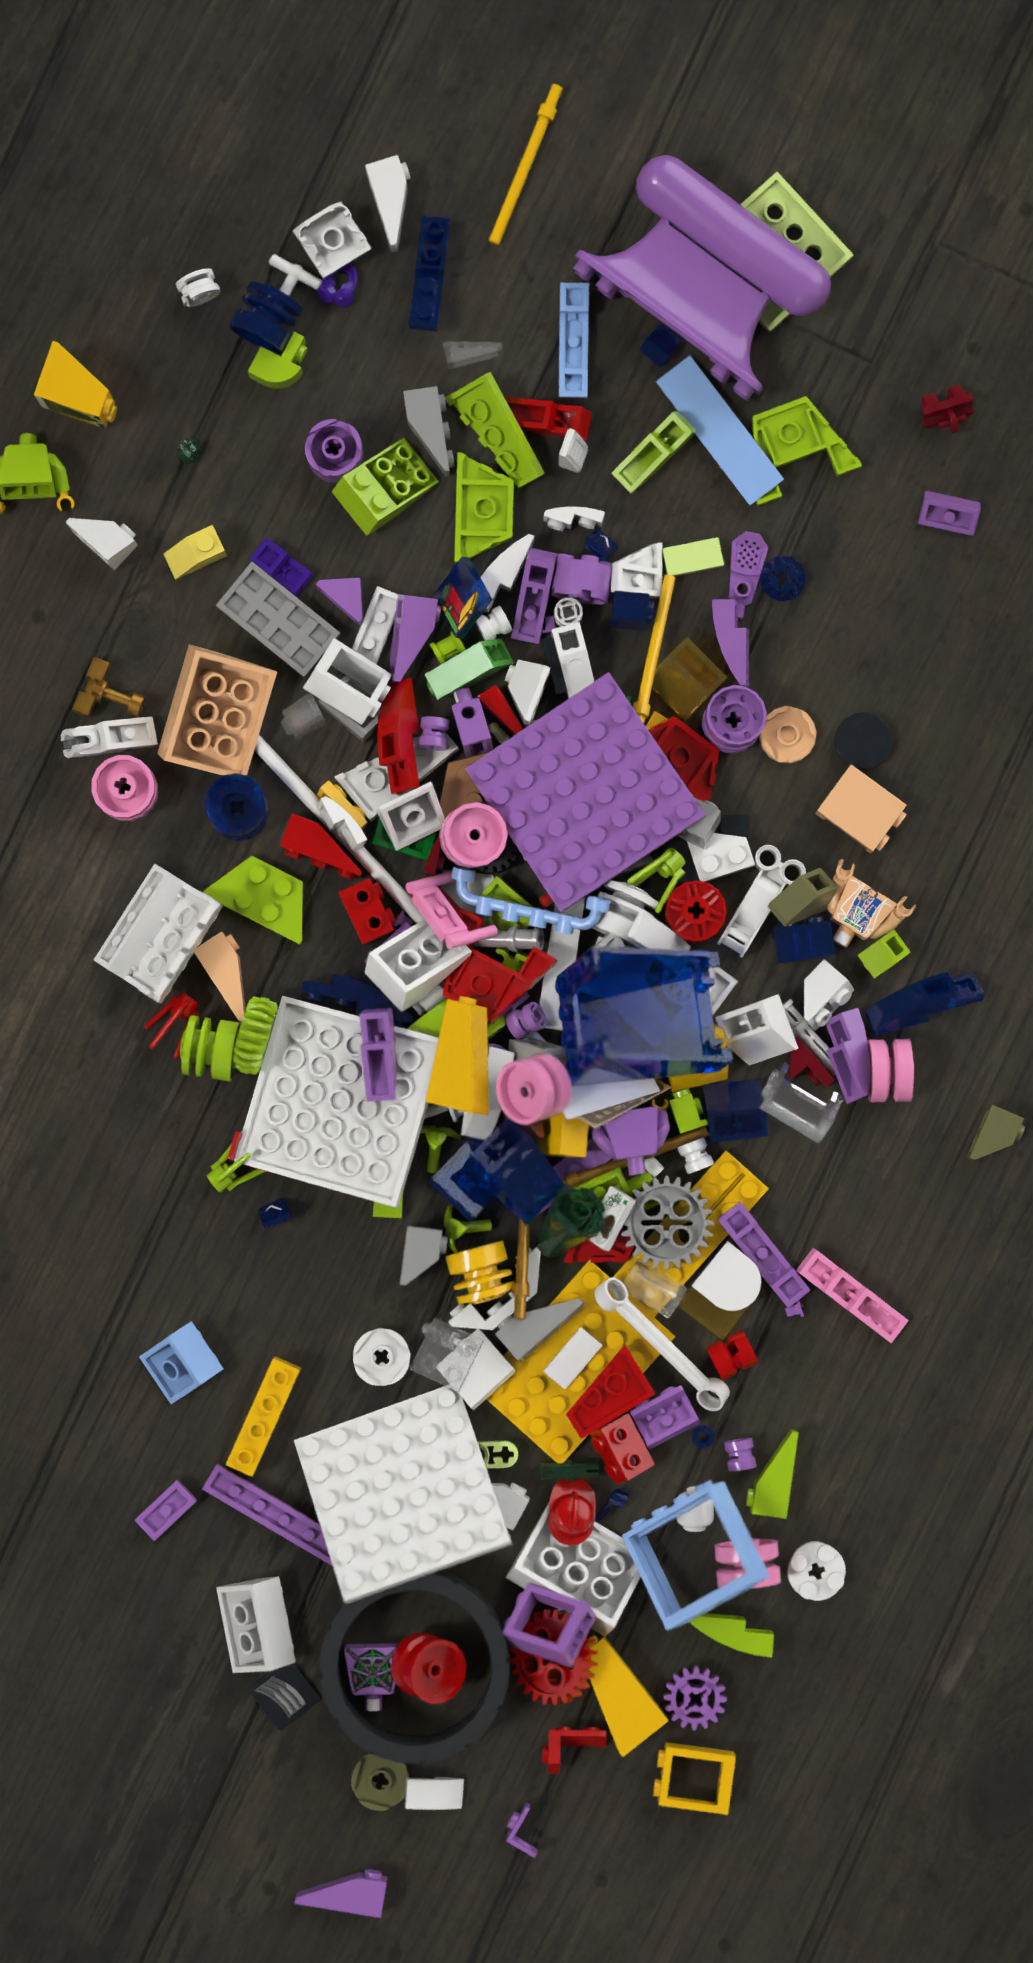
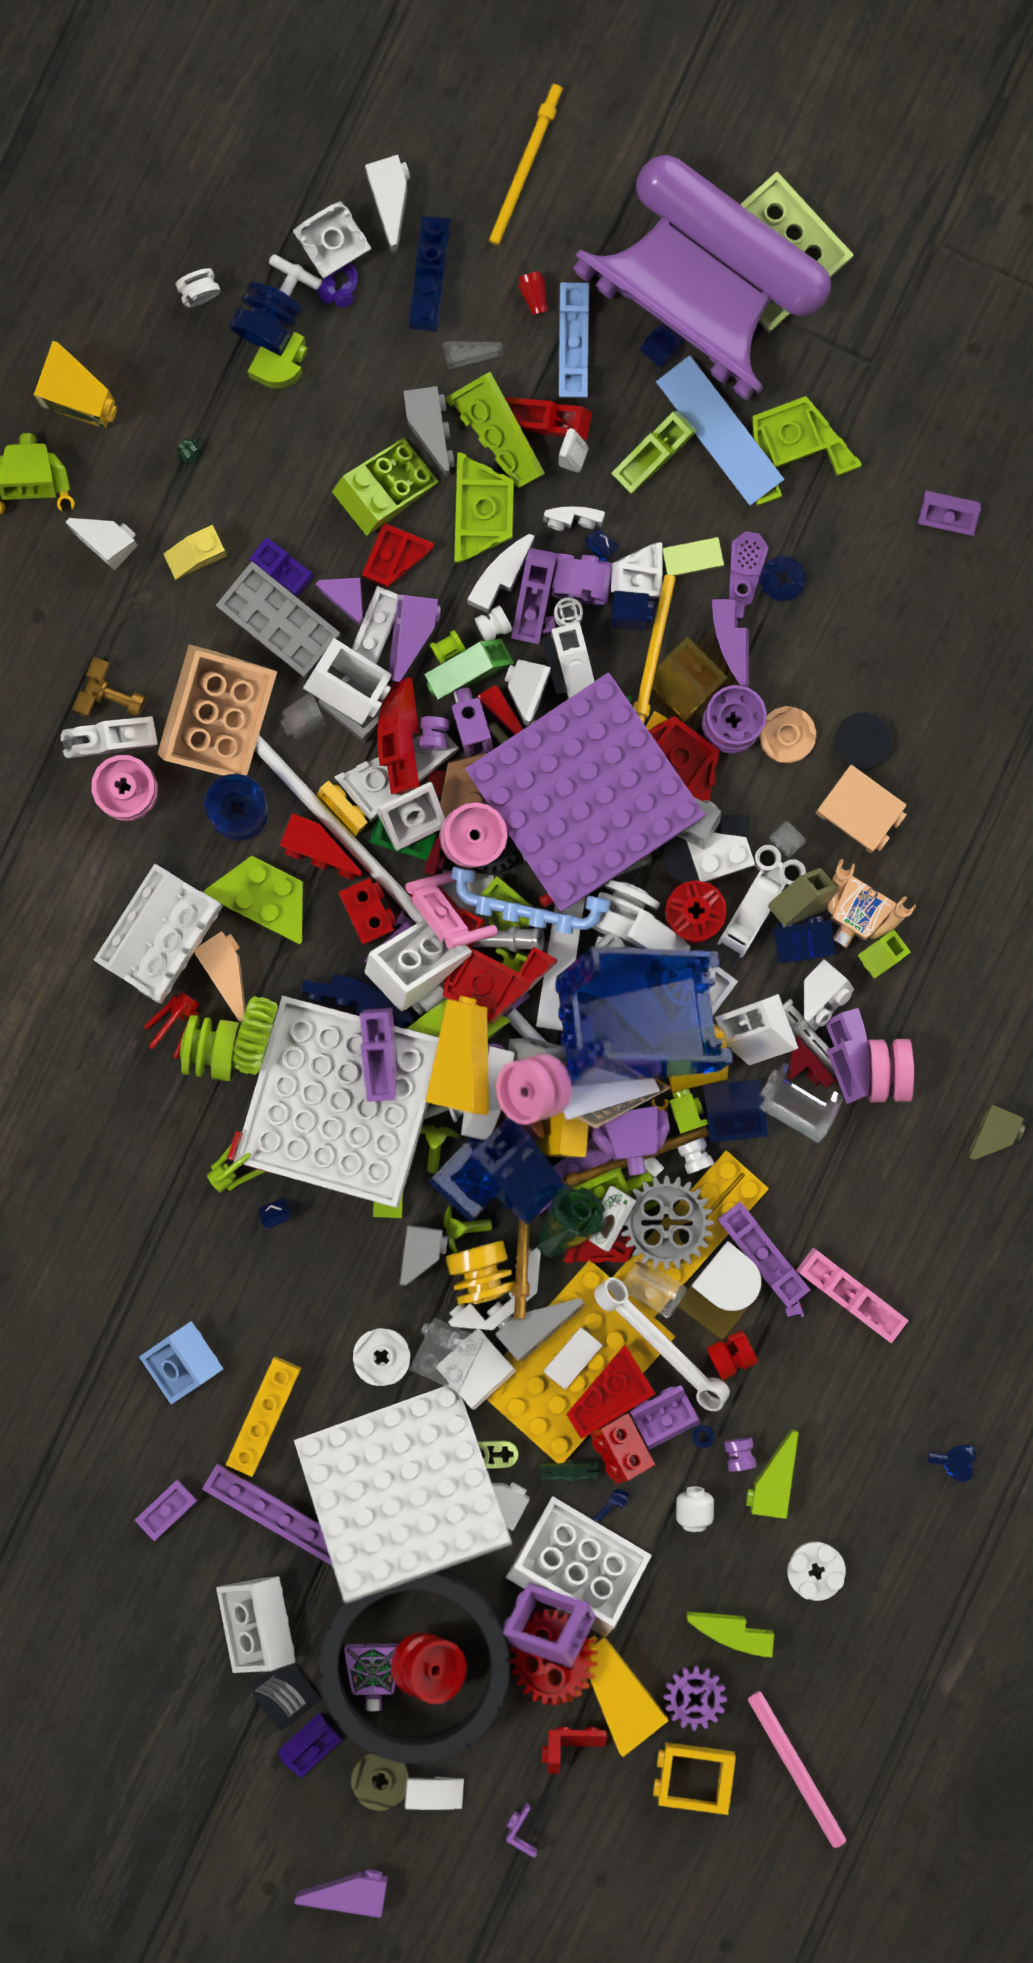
(309, 1745): none -> dark purple slope
(336, 817): white slope -> none
(337, 434): medium lavender brick -> none
(394, 555): none -> red wing
(437, 779): none -> red sticker
(462, 597): tile -> none
(526, 1020): medium lavender wheel -> none
(534, 292): none -> red cone
(572, 1511): red piece -> none
(653, 1575): light blue window -> none
(667, 865): lime plant -> none
(726, 1554): bright pink wheel -> none
(787, 839): none -> clear slope
(797, 1769): none -> bright pink axle
(917, 1001): clear blue slope -> none
(947, 412): dark red hips -> none
(956, 1462): none -> clear blue rock

